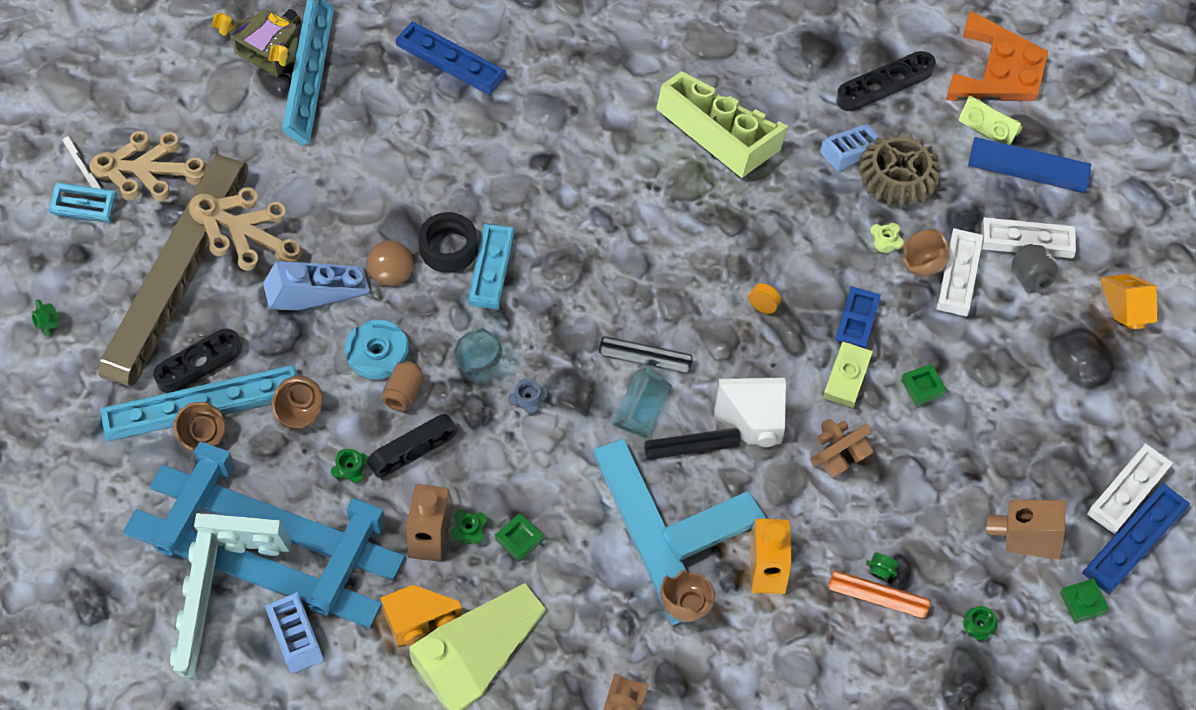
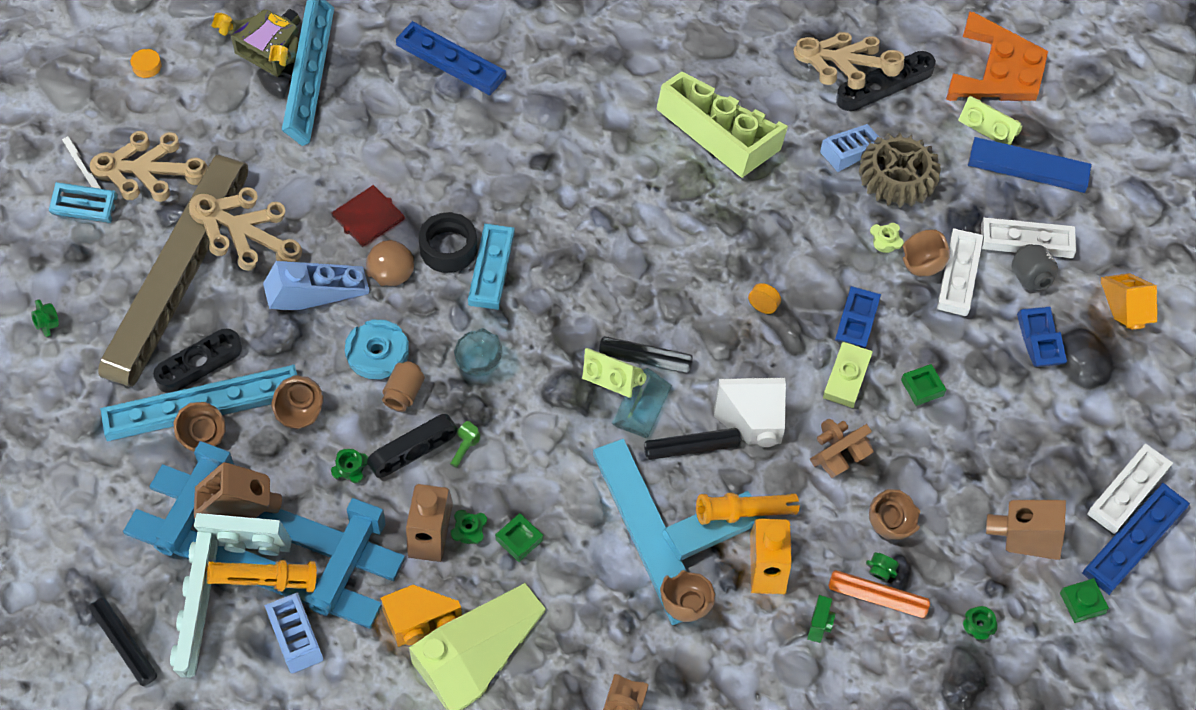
(123, 641): none -> black axle
(146, 63): none -> light orange tile
(235, 492): none -> medium nougat torso
(278, 575): none -> light orange pin
(367, 215): none -> clear red piece
(471, 437): none -> bright green hand
(528, 387): sand blue plate -> none
(611, 373): none -> yellowish green hinge
(732, 507): none -> light orange pin
(812, 51): none -> tan plant
(821, 620): none -> green plate
(894, 515): none -> medium nougat hair
(1040, 337): none -> blue slope

